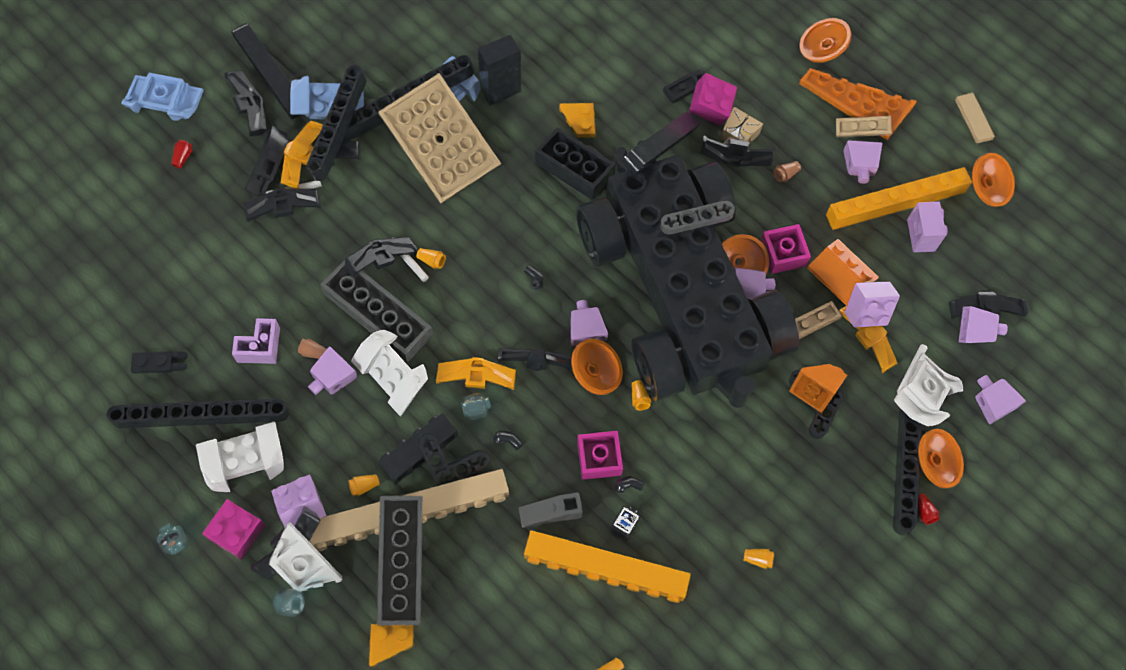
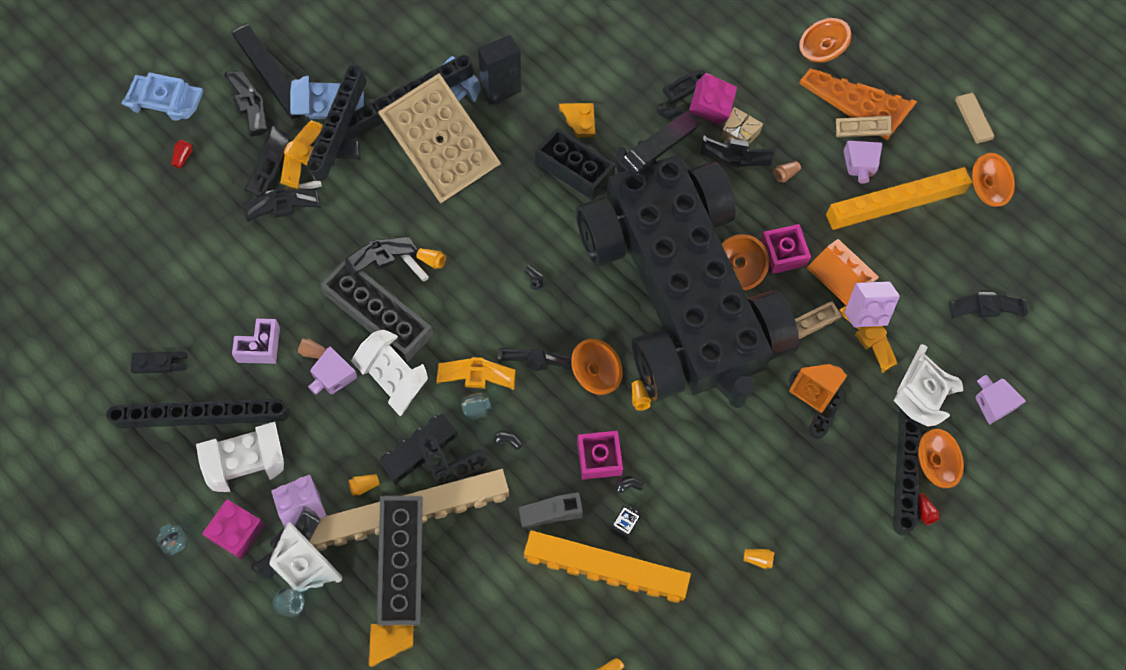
(586, 324): lavender torso -> none
(669, 113): none -> black arm
(698, 220): dark grey beam -> none
(754, 281): lavender torso -> none
(927, 226): lavender brick -> none
(980, 326): lavender torso -> none

